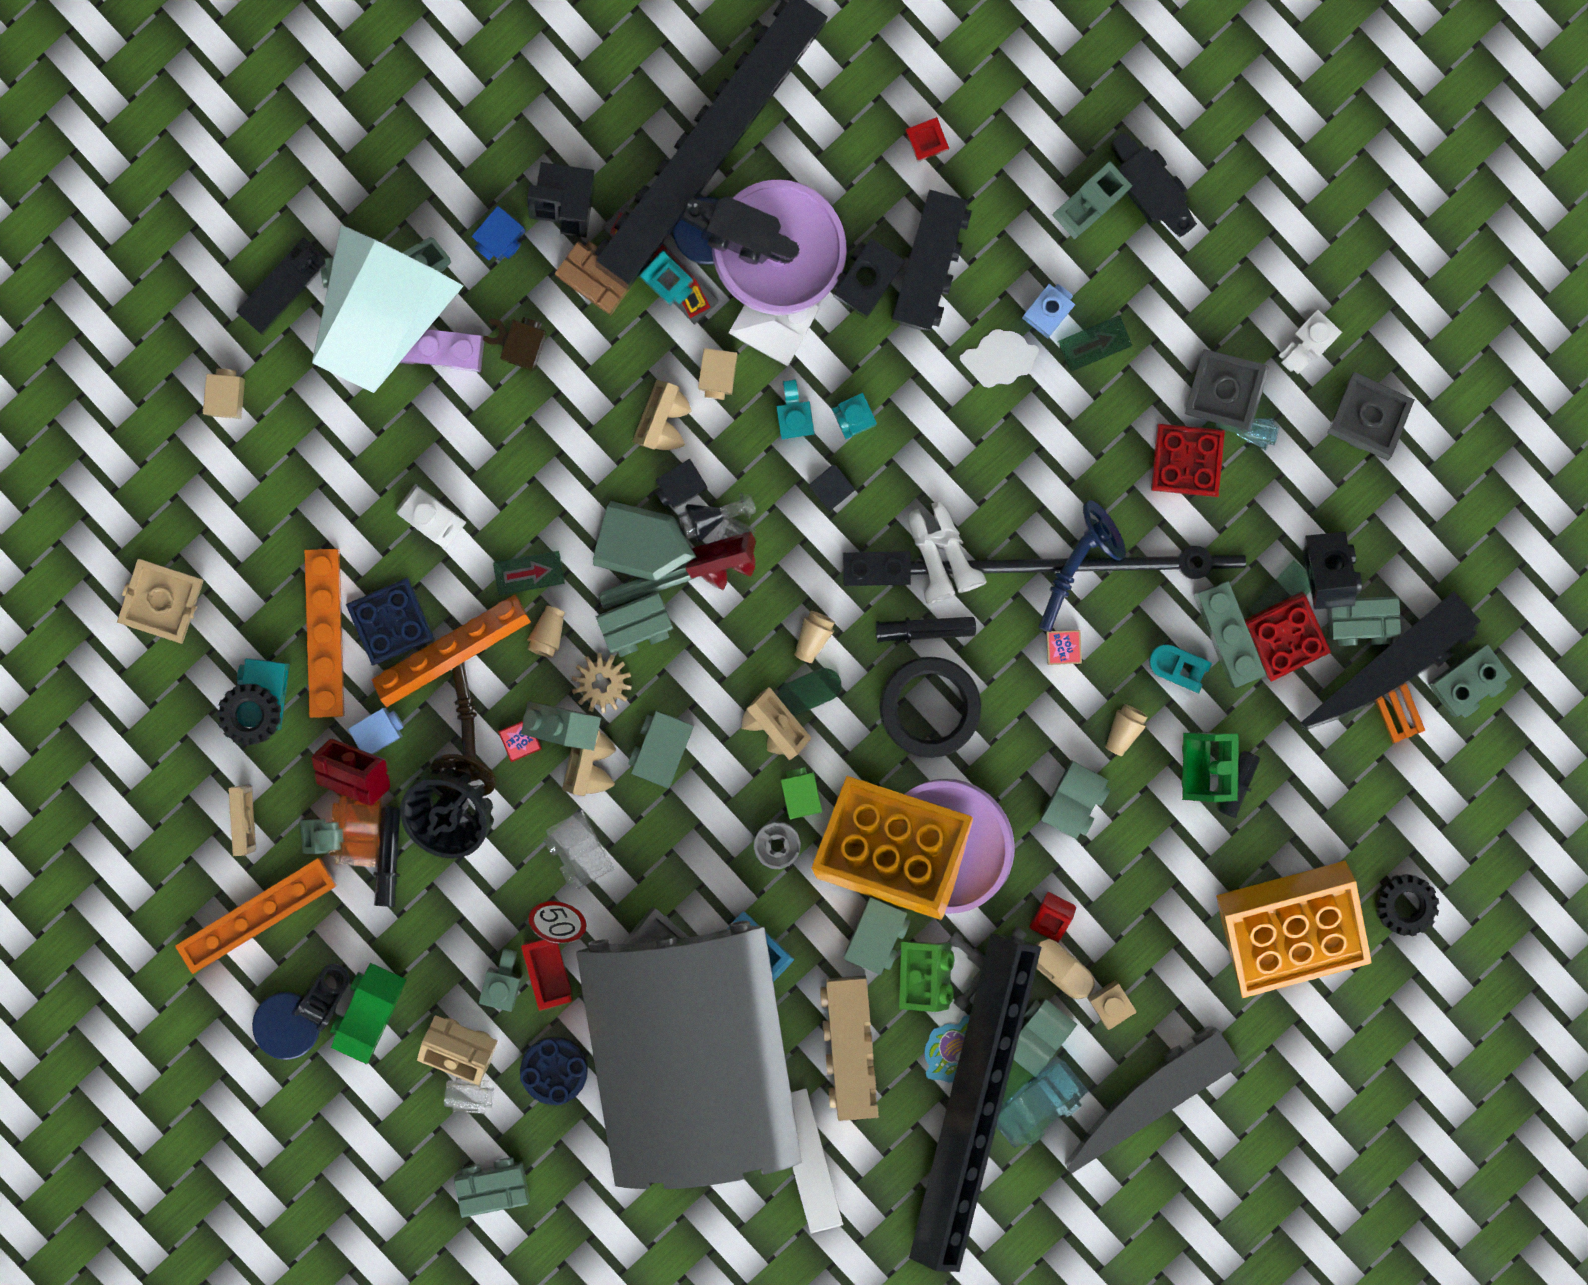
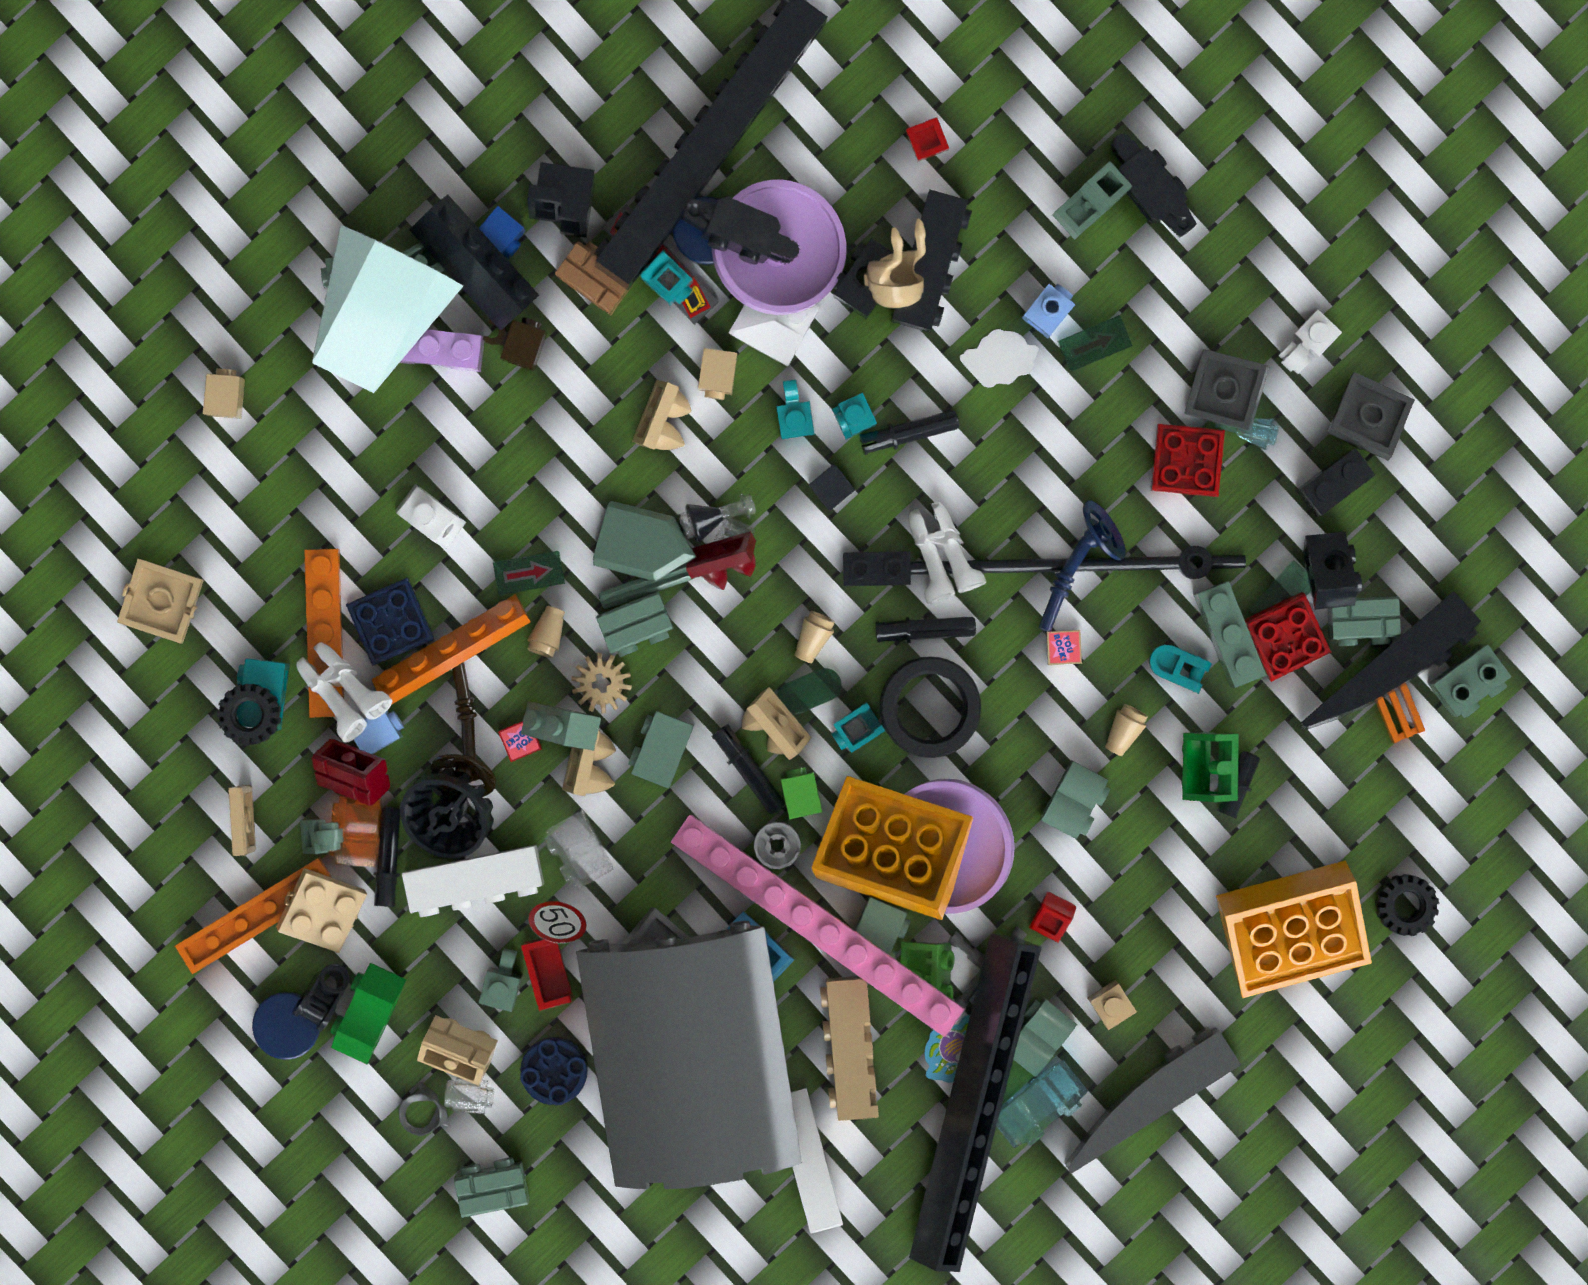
(282, 286): black hinge -> none
(321, 910): none -> tan plate
(340, 674): none -> white piece
(438, 1119): none -> dark grey piece
(473, 262): none -> black brick
(473, 879): none -> white brick
(680, 485): black brick -> none
(748, 769): none -> black axle
(818, 925): none -> bright pink plate
(857, 728): none -> teal window
(893, 276): none -> tan hair
(909, 431): none -> black axle
(1064, 970): tan arm -> none
(1335, 482): none -> black brick

